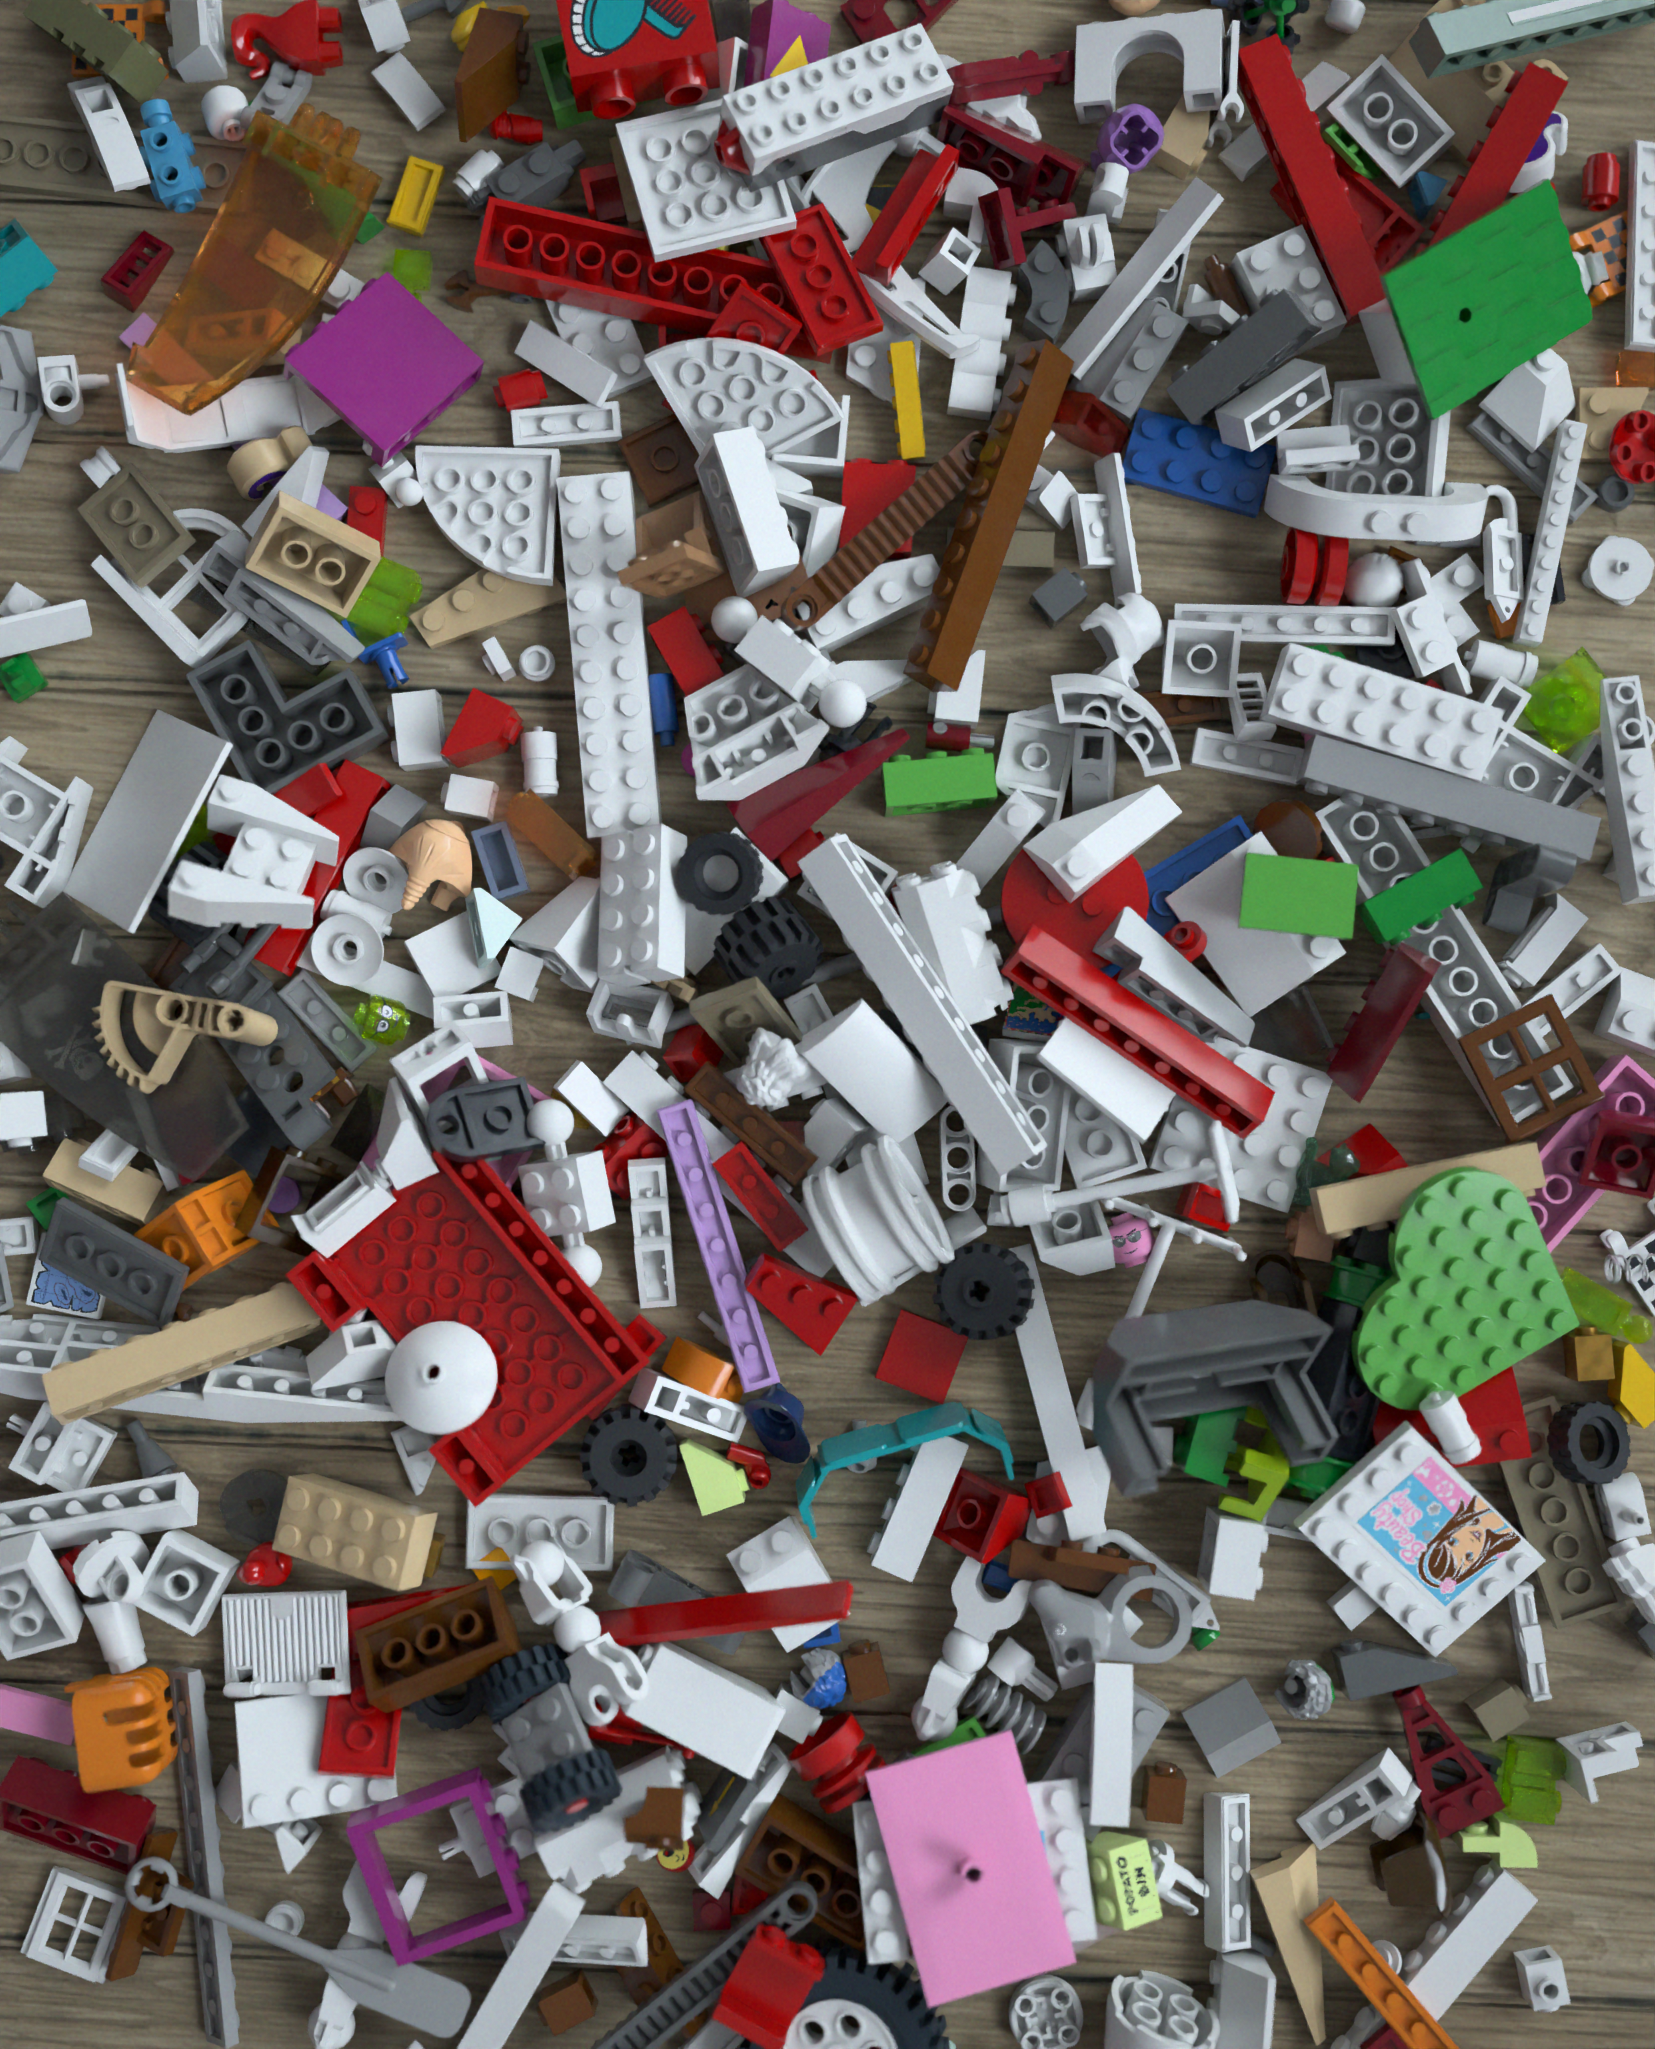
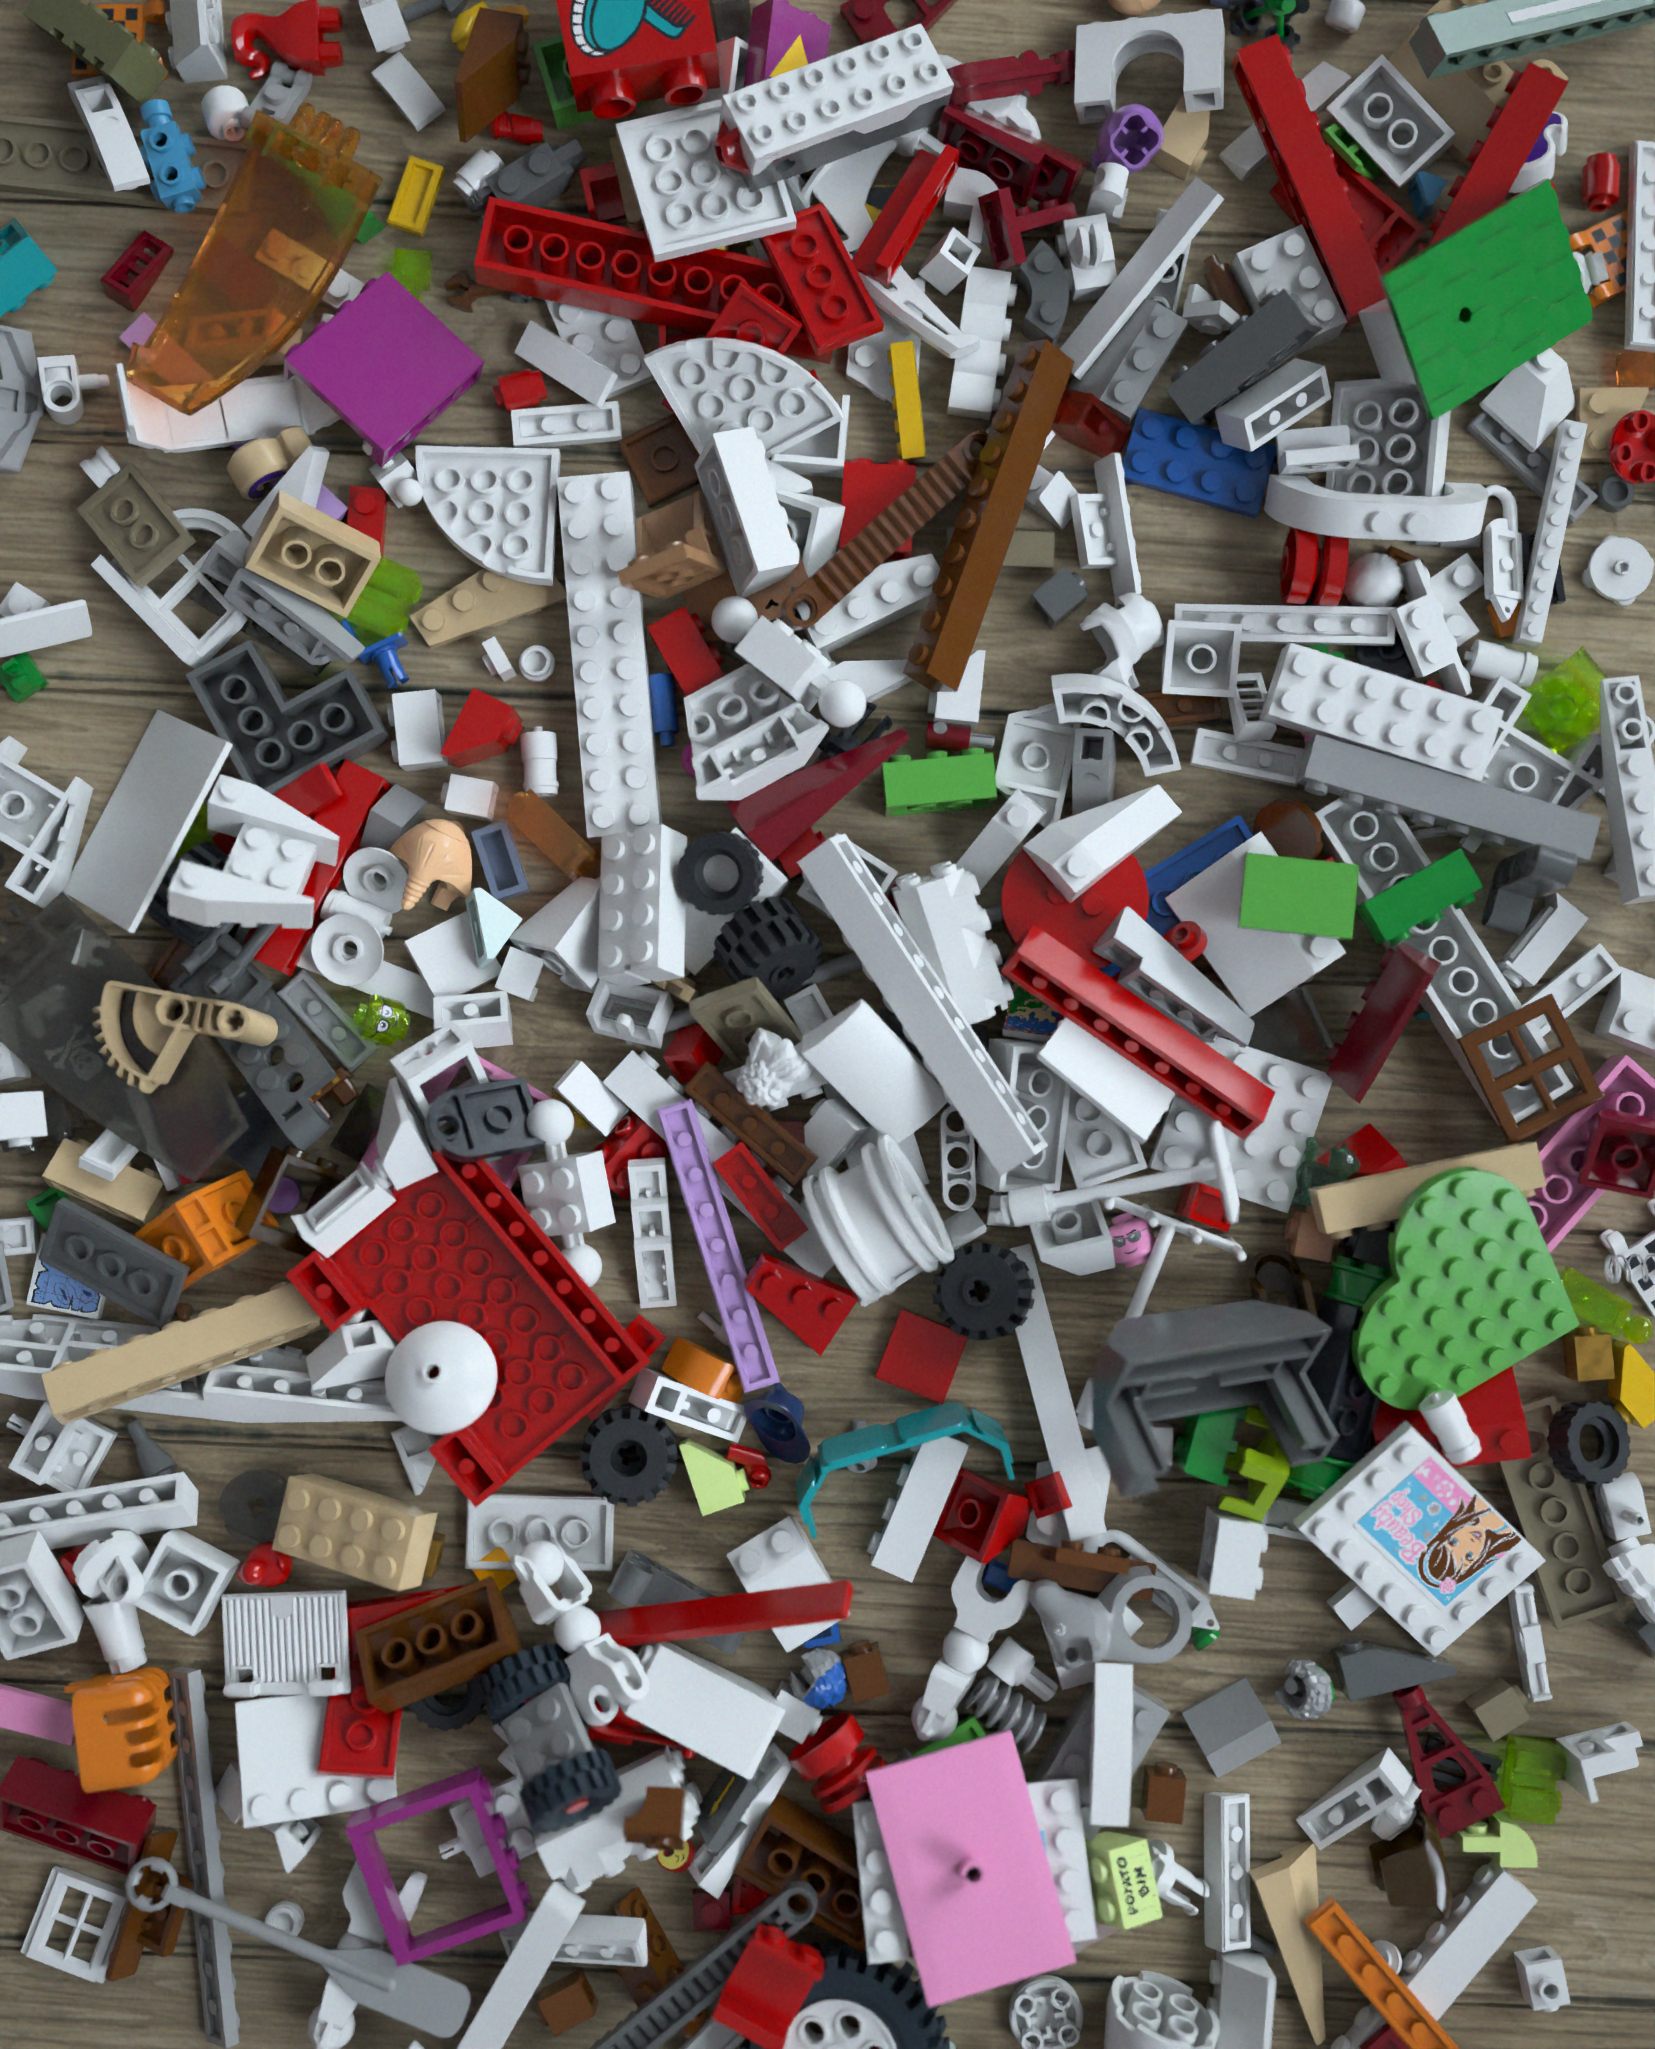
(1231, 97): white flag -> none

